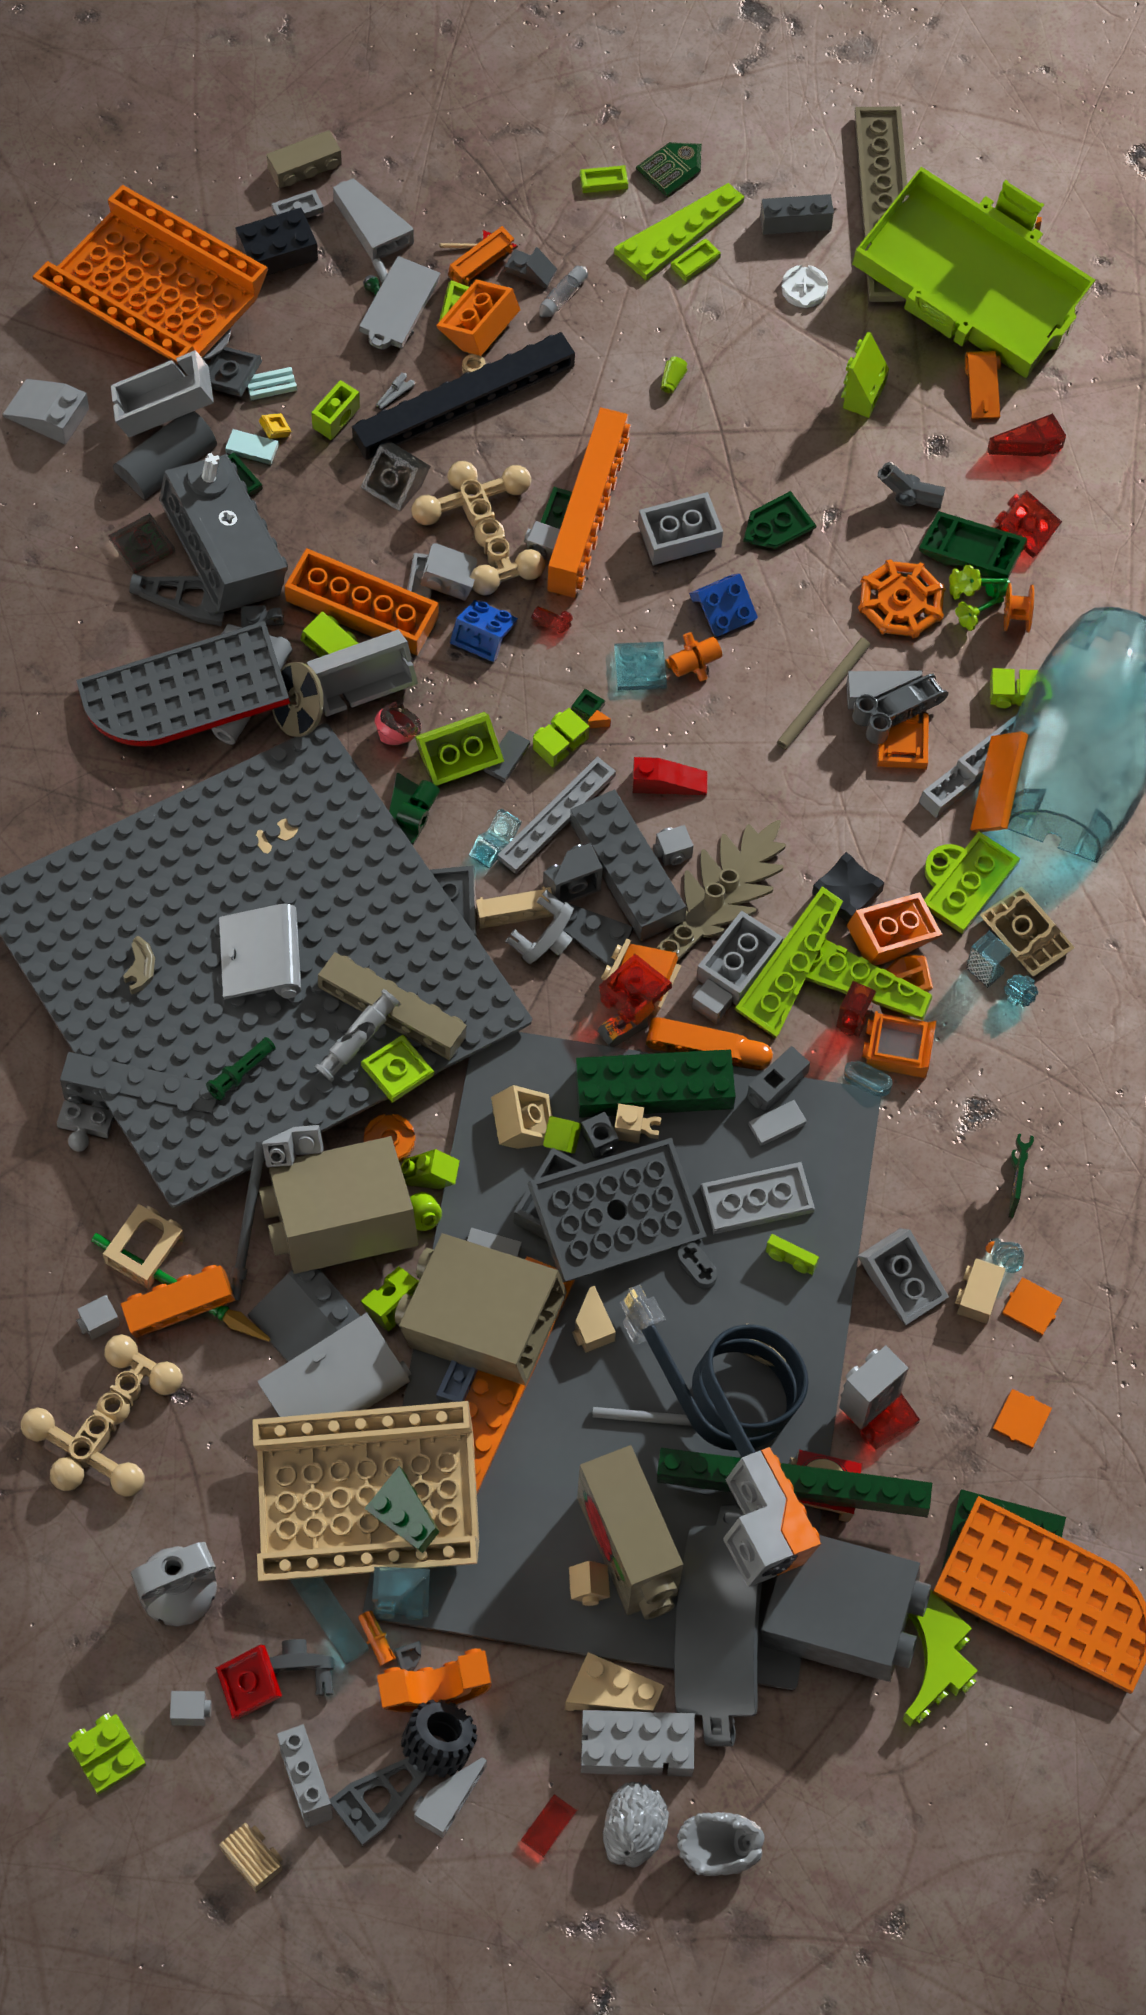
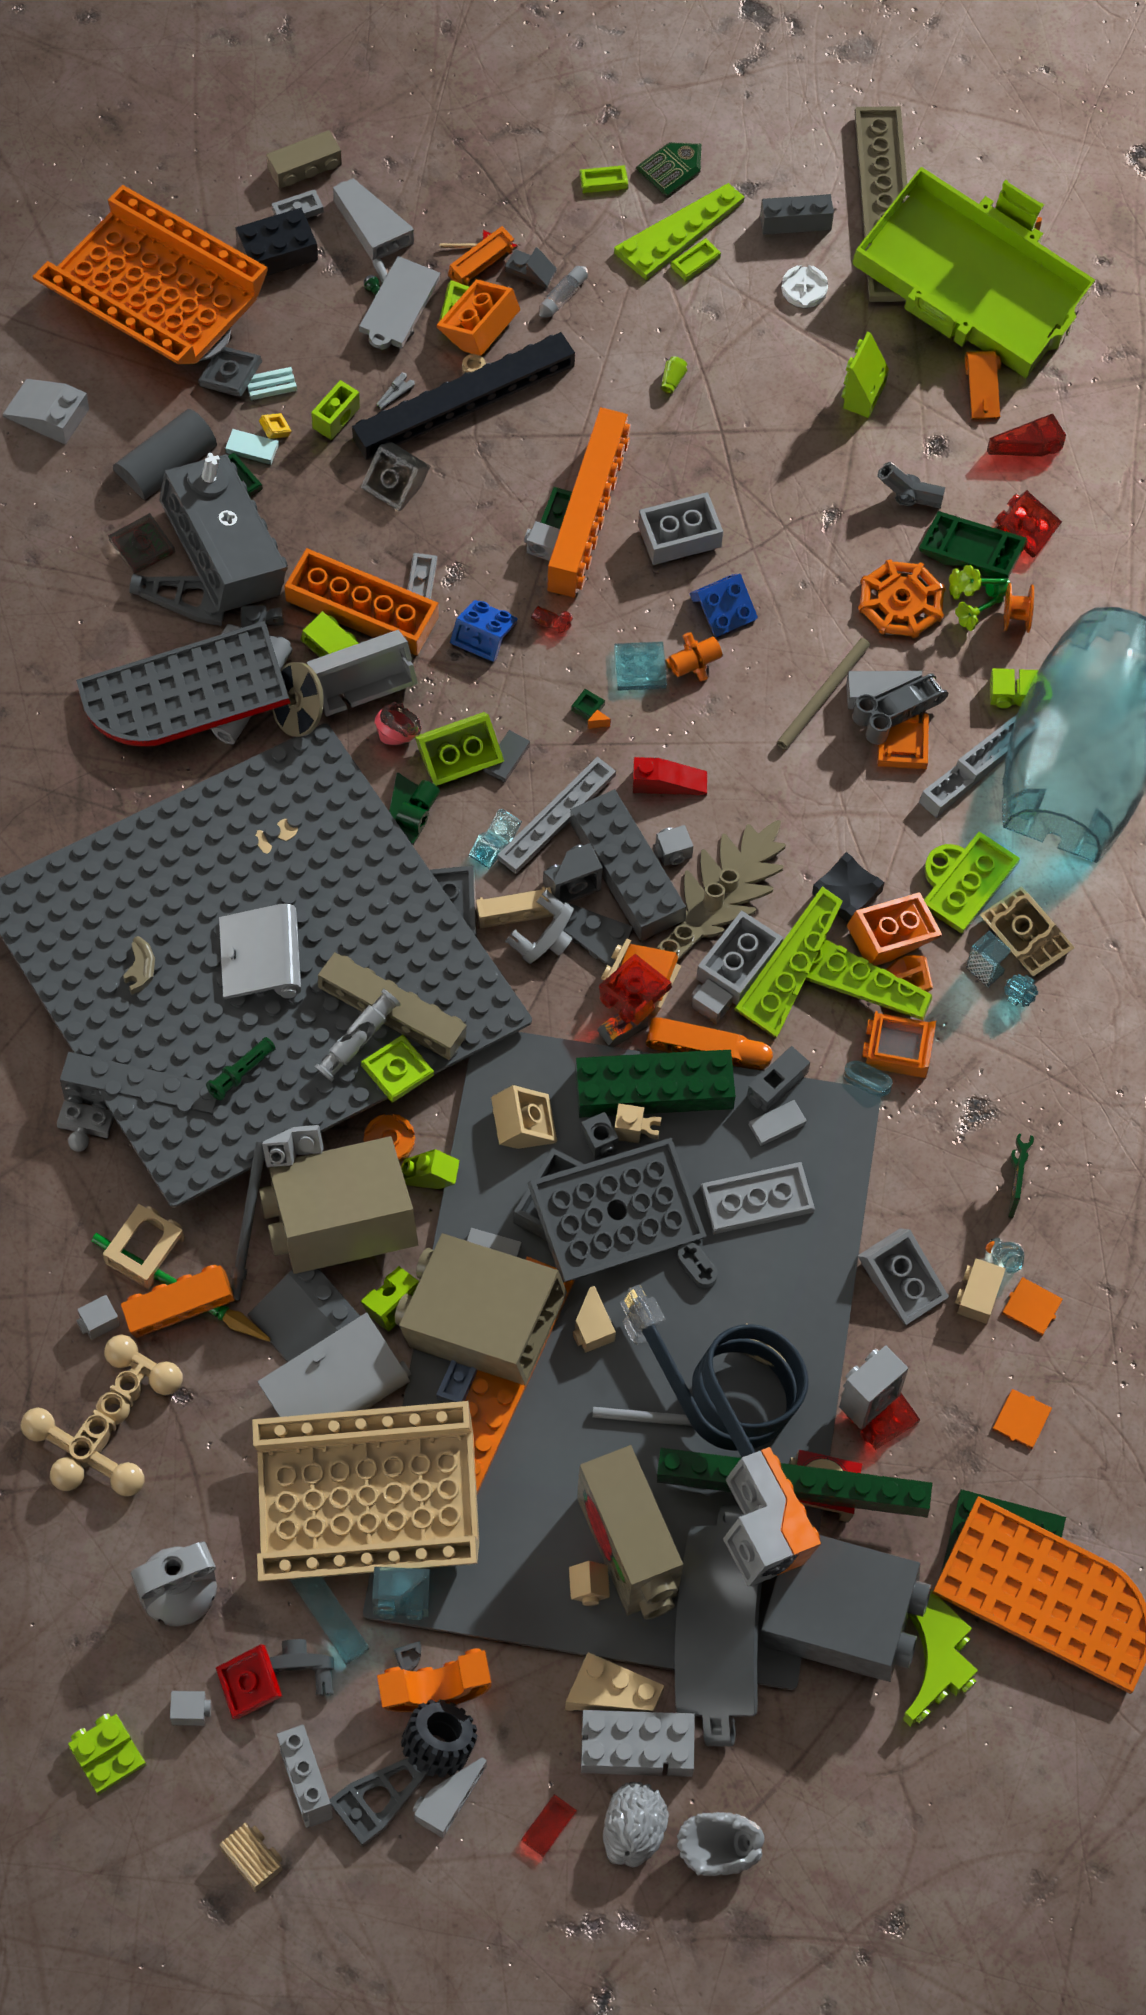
(162, 394): light grey piece -> none
(376, 1638): orange axle -> none
(403, 1512): wing -> none
(426, 1211): lime head -> none
(449, 571): light grey bracket -> none
(463, 477): tan piece -> none
(562, 1134): lime panel -> none
(564, 732): lime piece -> none
(778, 522): dark green tile -> none
(785, 1251): lime plate -> none
(855, 1009): clear red brick -> none
(999, 782): orange tile -> none

